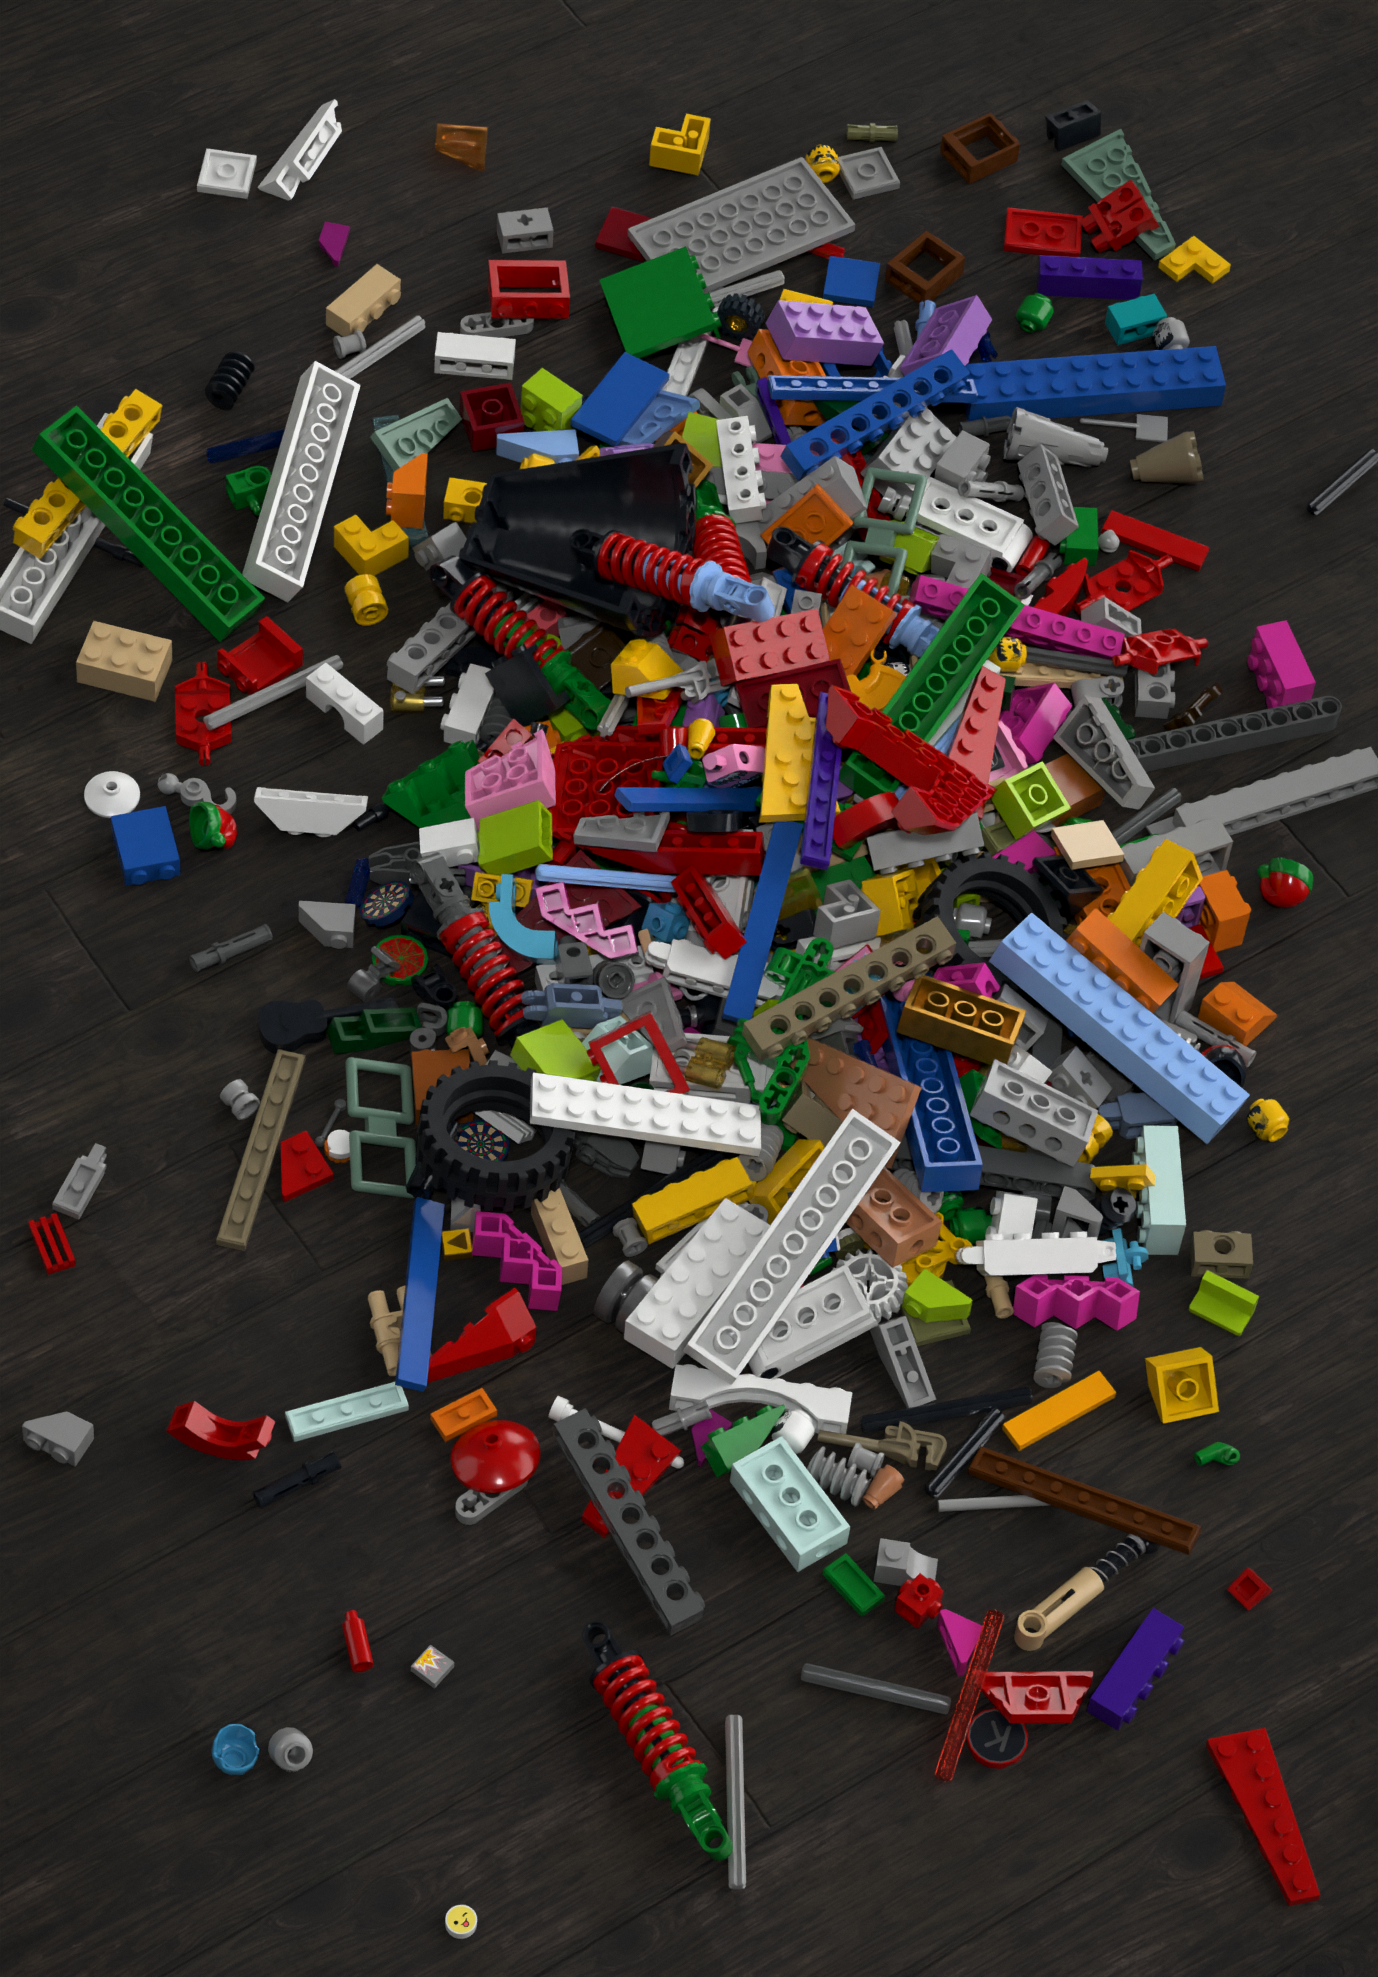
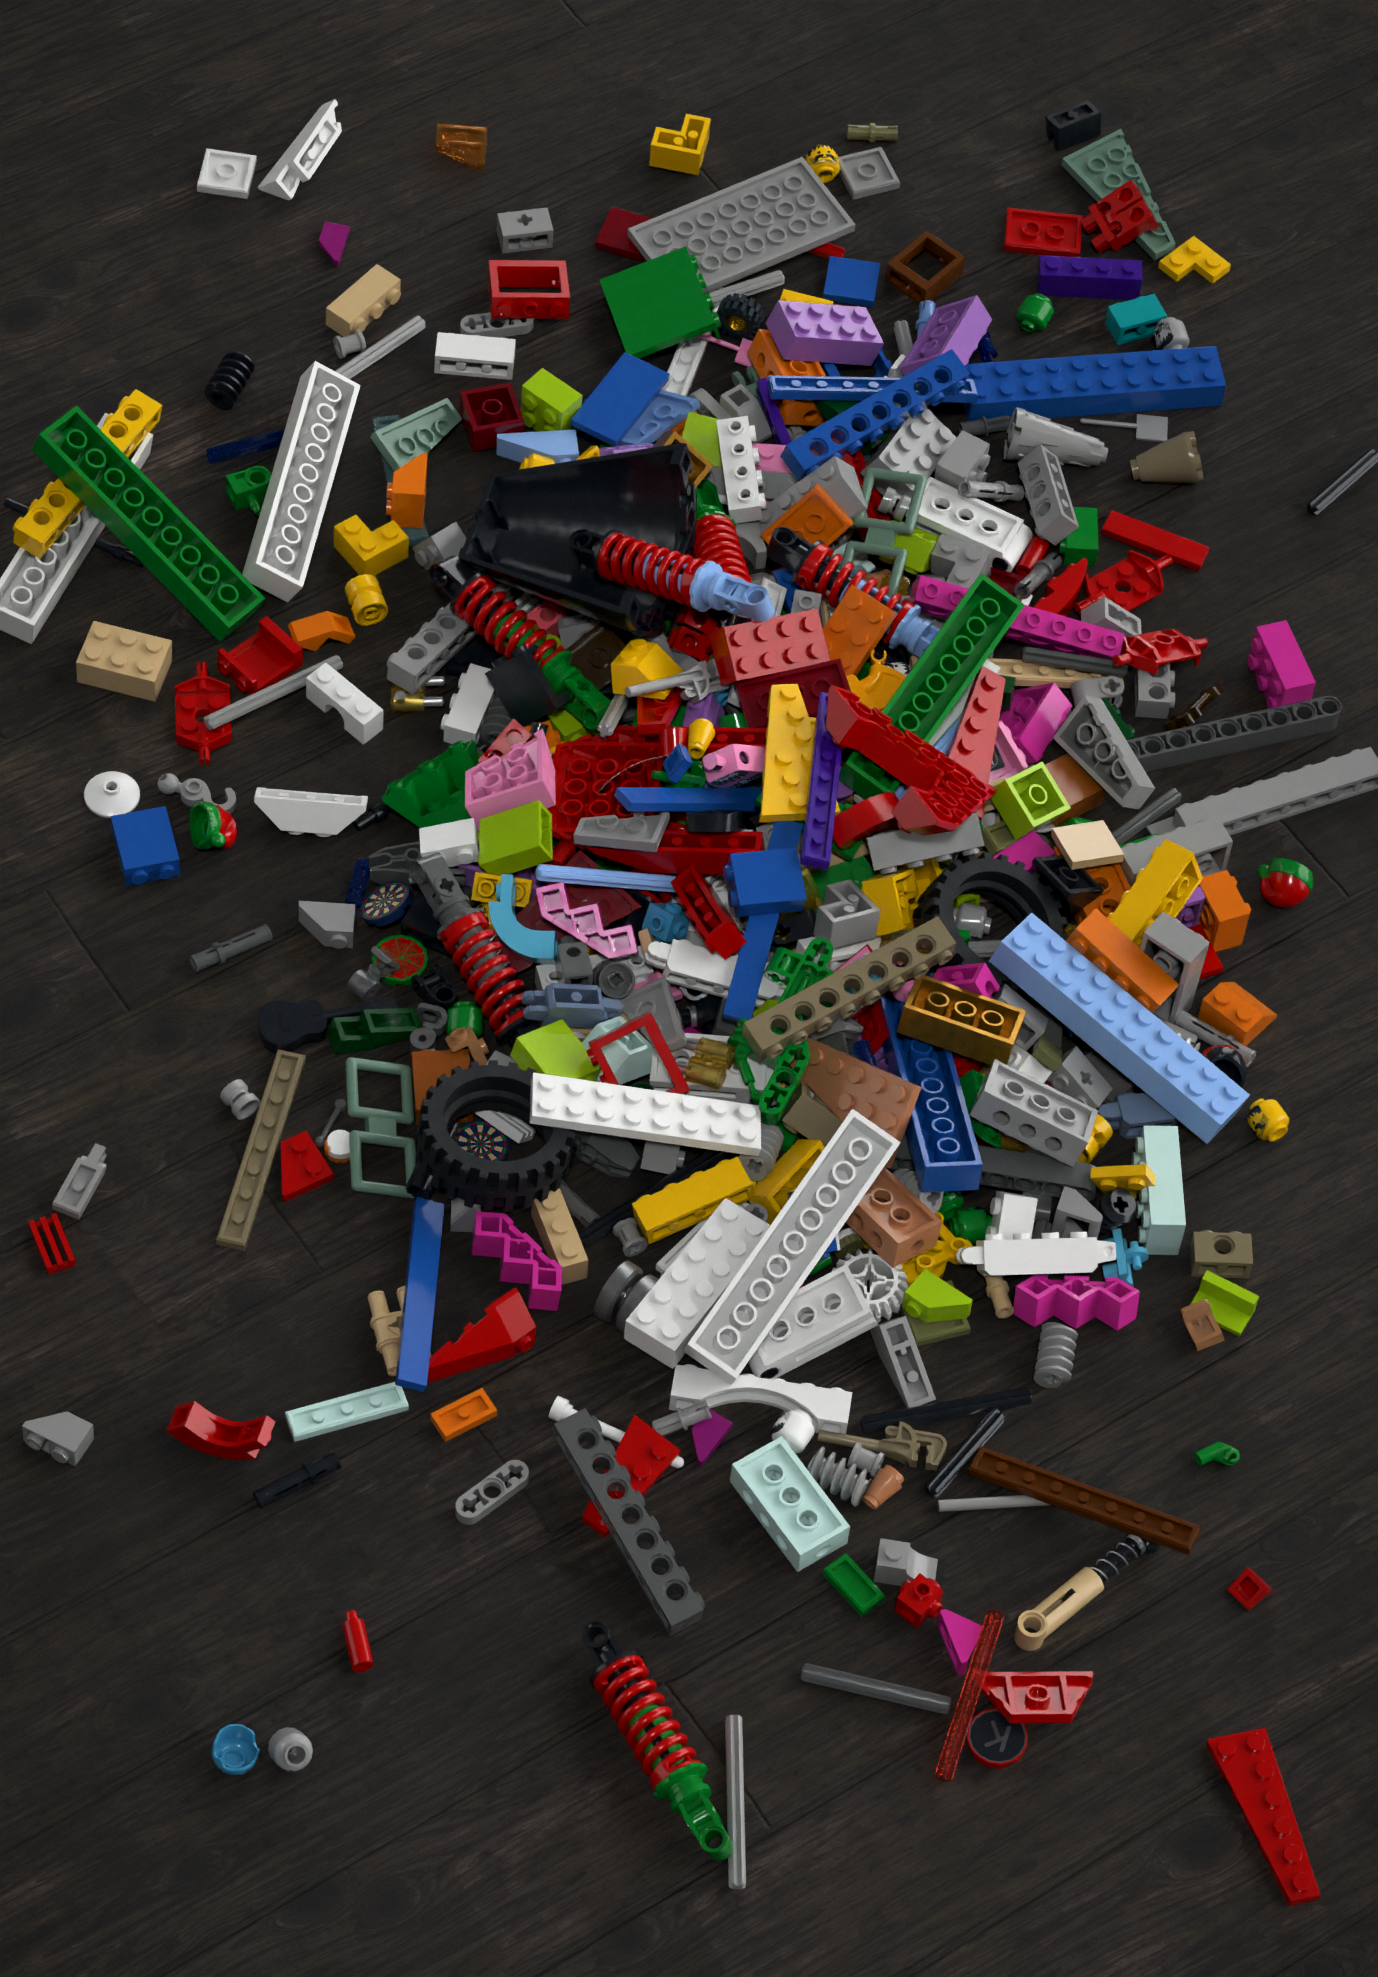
(316, 629): none -> orange slope
(432, 1666): light grey tile -> none
(456, 1244): tile -> none
(461, 1921): light yellow tile -> none
(462, 499): yellow brick -> none
(495, 1456): red dish -> none
(743, 1439): green slope -> none
(765, 882): none -> blue brick
(962, 160): reddish brown window -> none
(1009, 654): yellow head -> none
(1047, 1053): none -> olive tile
(1059, 1410): light orange tile -> none
(1108, 541): light grey hinge -> none
(1135, 1670): dark purple brick -> none
(1182, 1384): yellow slope -> none
(1201, 1325): none -> medium nougat bracket

